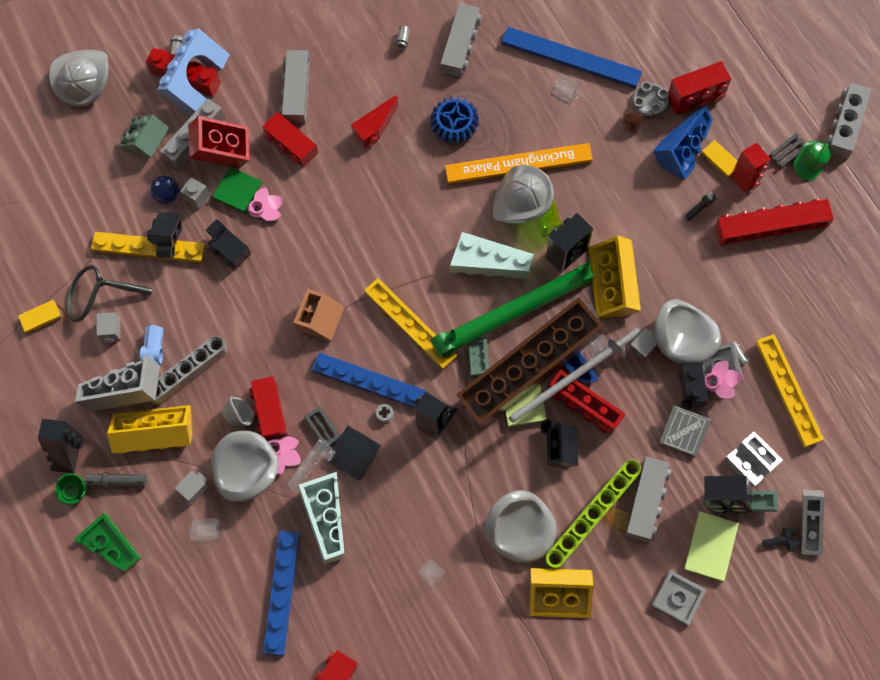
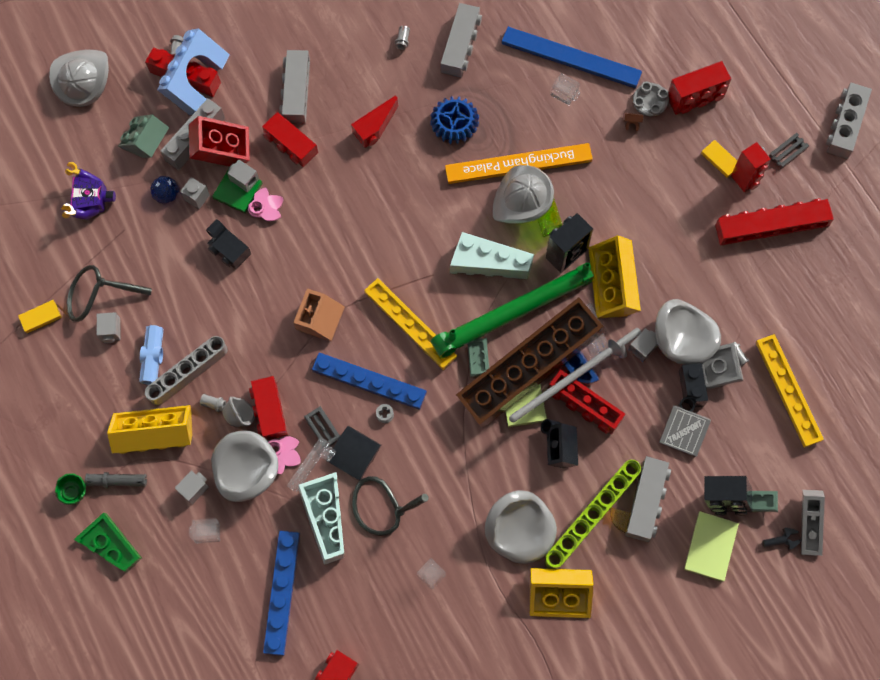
(61, 444): black wedge -> none
(87, 195): none -> torso
(120, 387): light grey wedge -> none
(142, 247): yellow plate -> none
(165, 233): black hinge -> none
(212, 402): none -> light grey pin
(243, 175): none -> light grey brick
(399, 510): none -> pearl dark grey piece
(433, 414): black wedge -> none
(679, 598): light grey tile -> none
(681, 146): blue wedge -> none
(706, 201): black bar -> none
(725, 379): bright pink plate -> none
(753, 459): light grey slope -> none
(811, 160): green piece -> none

